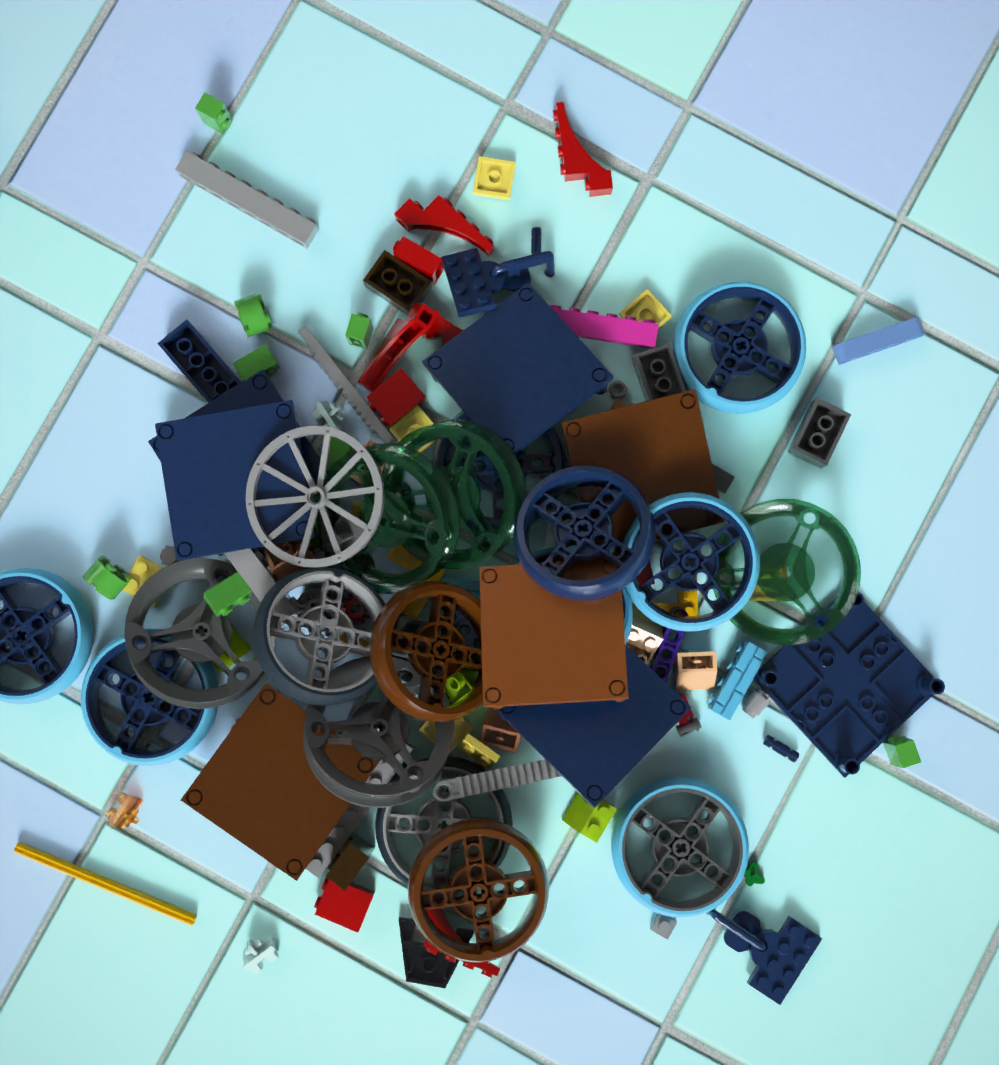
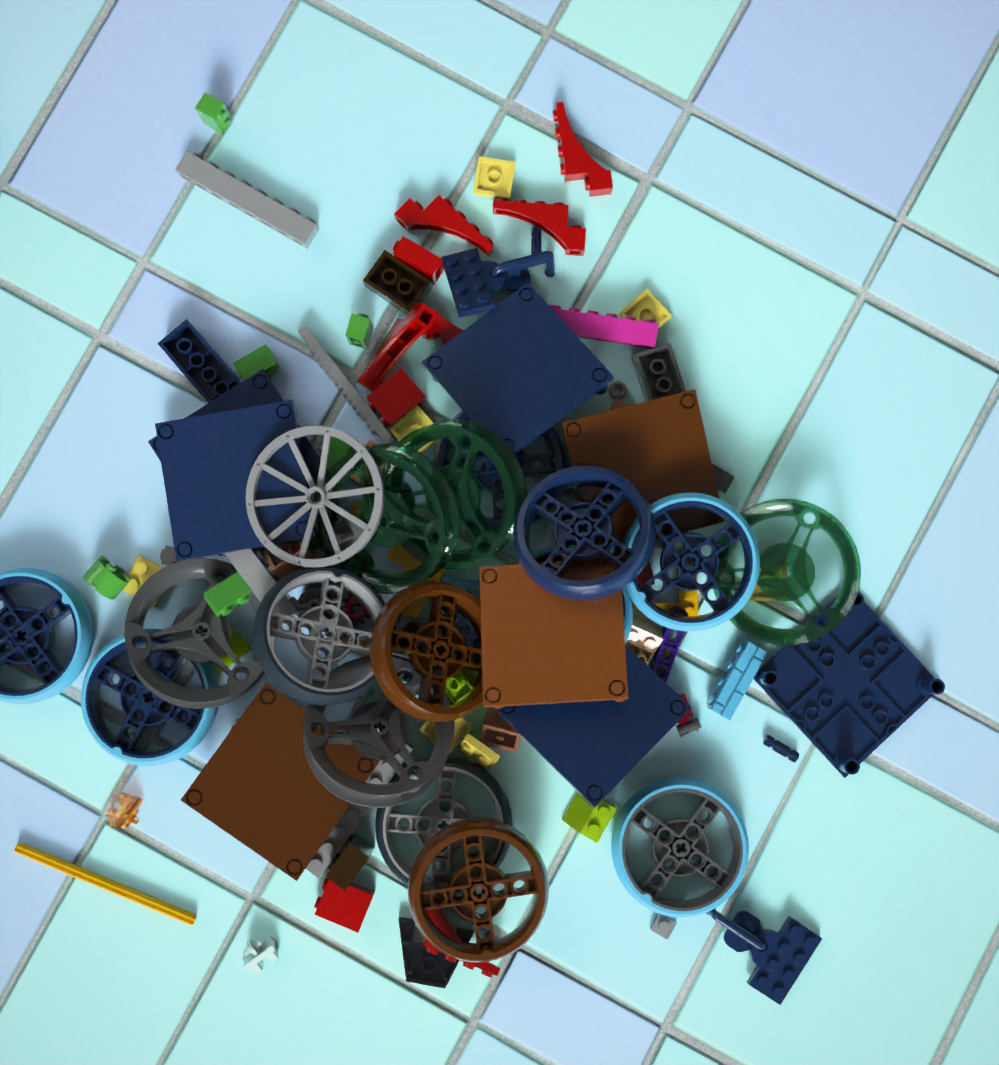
(252, 315): bright green brick -> none
(330, 413): light aqua hips -> none
(496, 780): light grey gear -> none
(551, 219): none -> red arch
(695, 670): light nougat slope -> none
(752, 876): green piece -> none
(755, 703): light grey brick -> none
(767, 303): dark blue wheel -> none
(819, 433): dark grey brick -> none
(878, 340): medium blue beam -> none
(901, 751): bright green brick -> none

